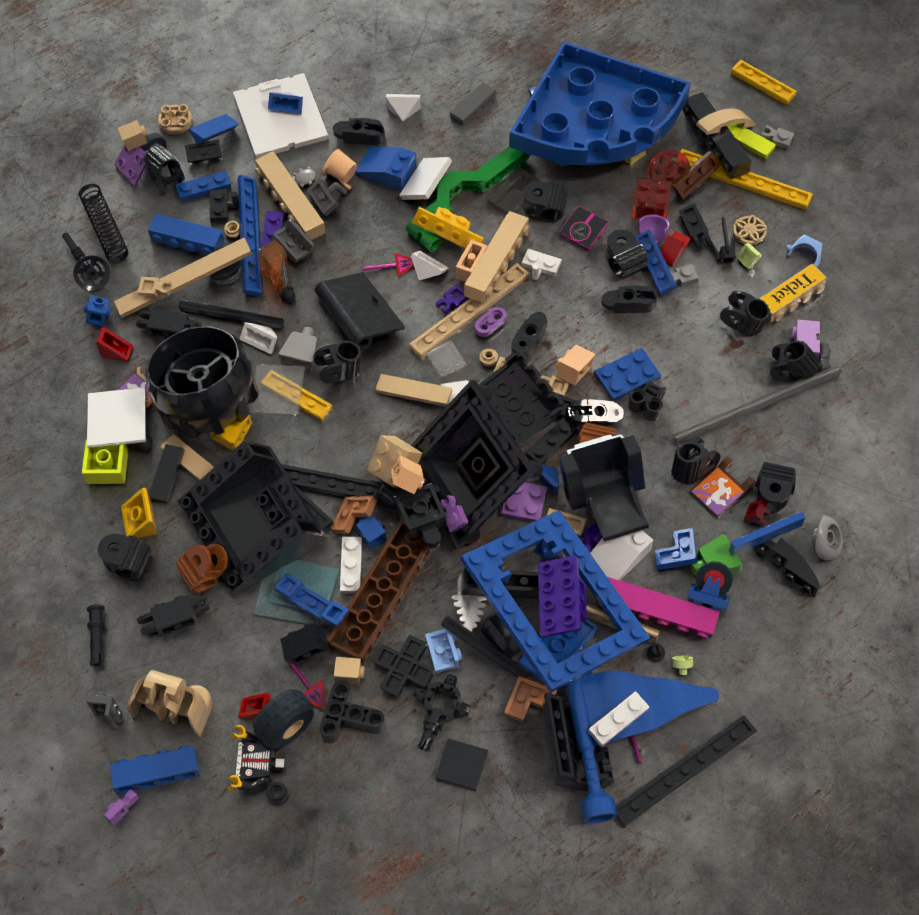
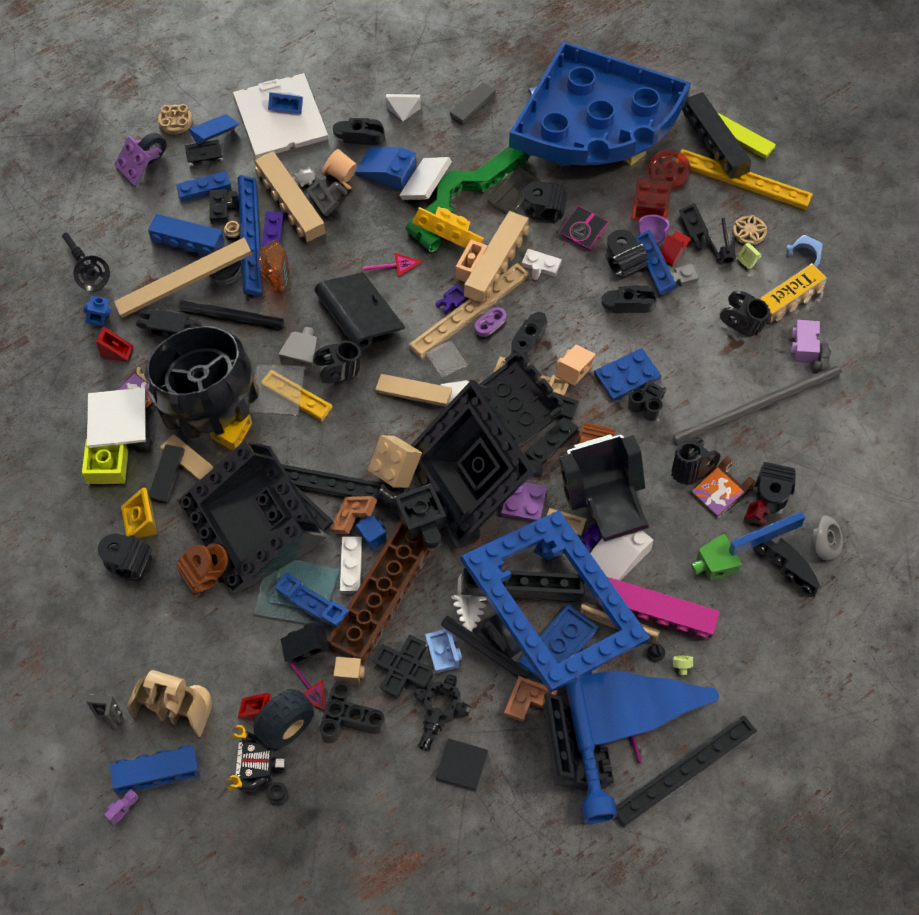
(93, 198): black piece -> none
(96, 626): black pin -> none
(133, 135): tan brick -> none
(152, 286): tan plate -> none
(155, 160): black piece -> none
(173, 615): black hinge -> none
(259, 337): white slope -> none
(287, 293): black piece -> none
(293, 241): dark grey bracket -> none
(407, 475): light nougat brick -> none
(427, 266): white slope -> none
(454, 514): medium lavender plate -> none
(491, 360): tan plate -> none
(550, 479): blue slope -> none
(561, 596): dark purple bracket -> none
(608, 412): piece -> none
(618, 719): white plate -> none
(682, 554): plate -> none
(695, 175): reddish brown plate -> none
(713, 122): tan slope -> none
(713, 583): plate -> none
(763, 82): yellow tile -> none
(781, 137): light grey plate -> none
(801, 363): black piece -> none

